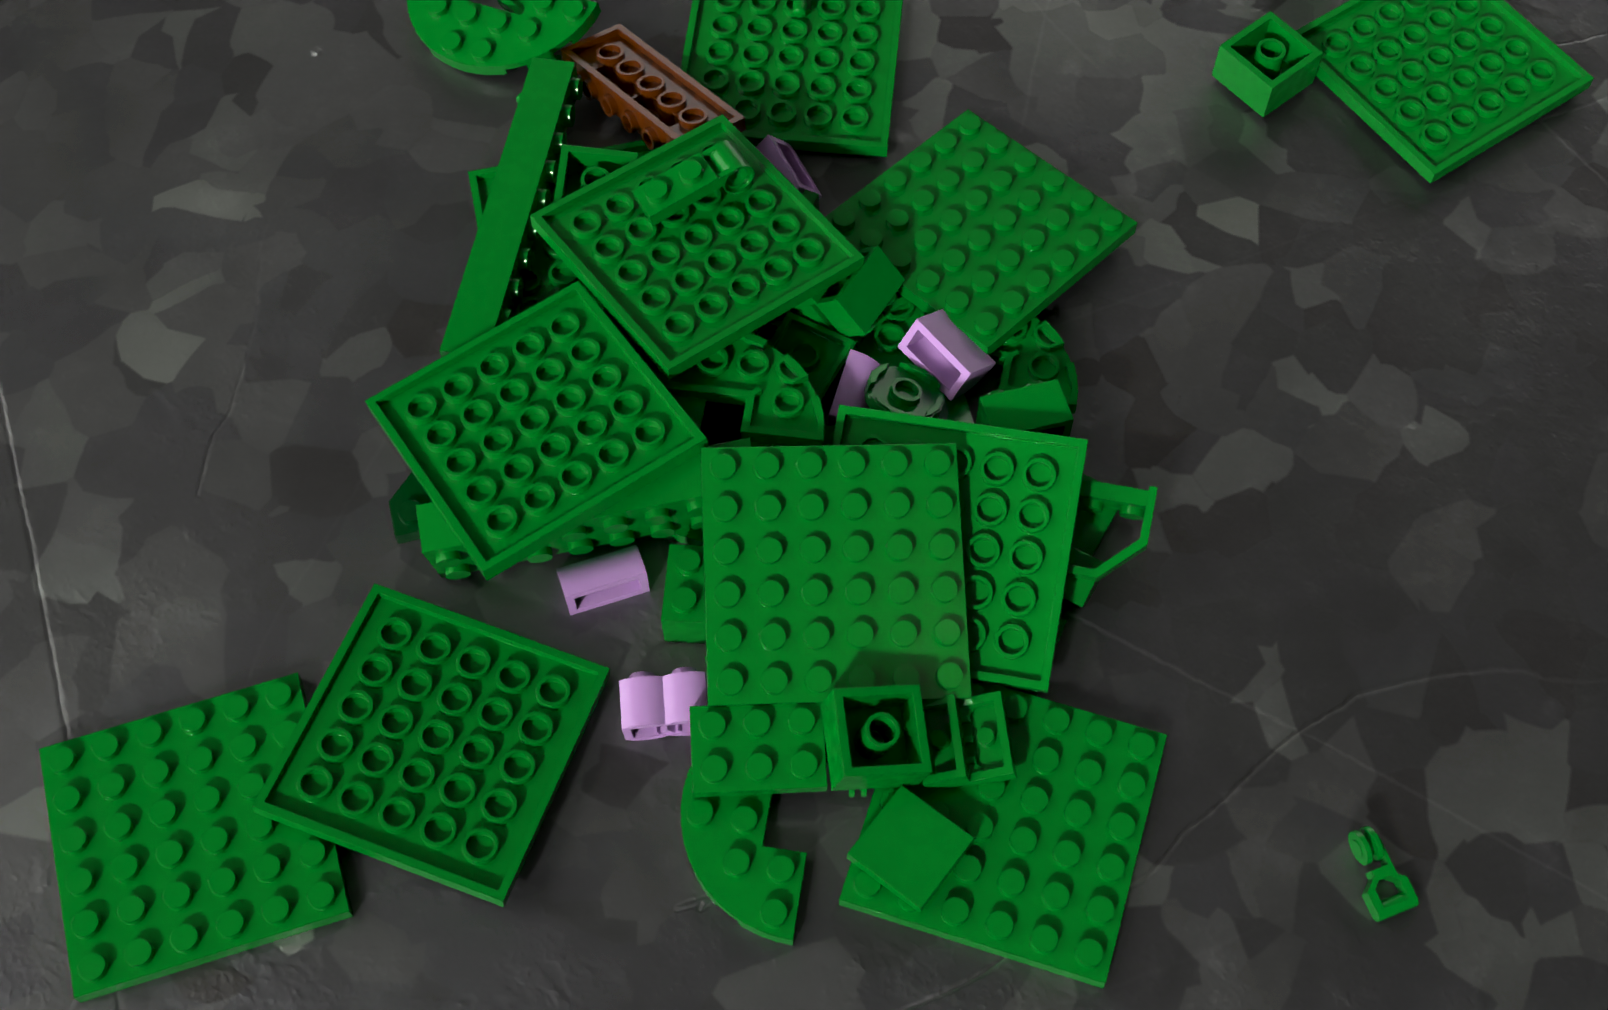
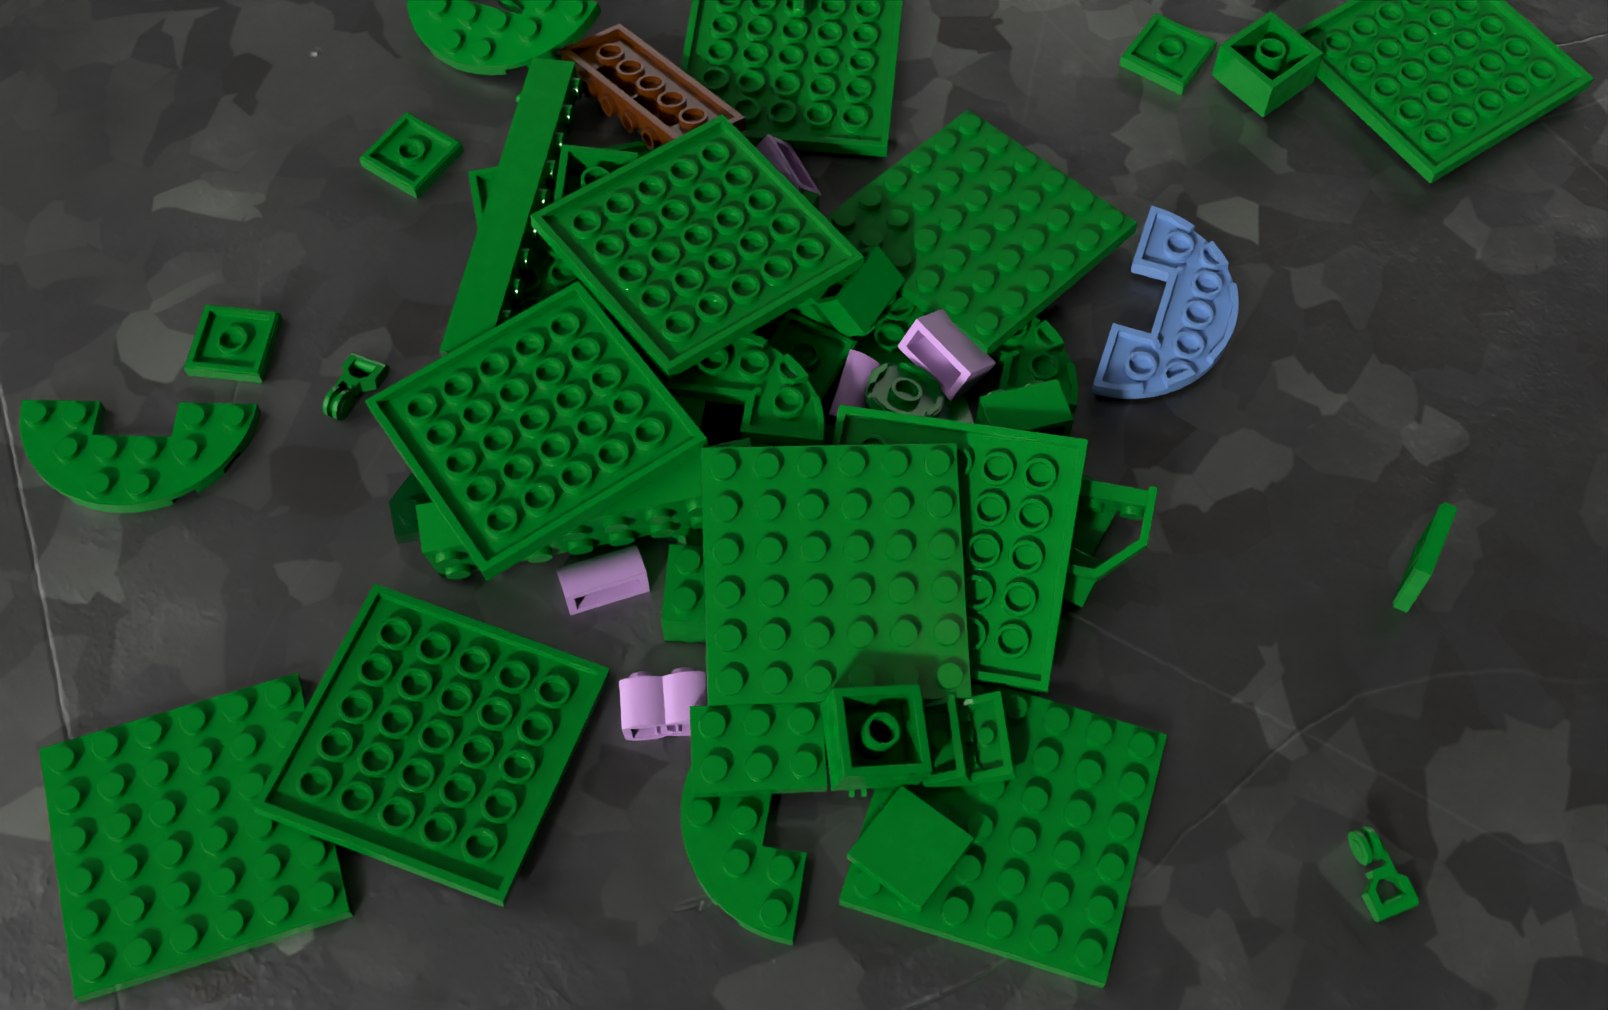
(129, 470): none -> green plate
(233, 343): none -> green tile
(340, 397): none -> green piece
(411, 155): none -> green tile
(693, 180): green plate -> none
(1168, 53): none -> green tile
(1191, 321): none -> medium blue plate
(1424, 557): none -> green tile

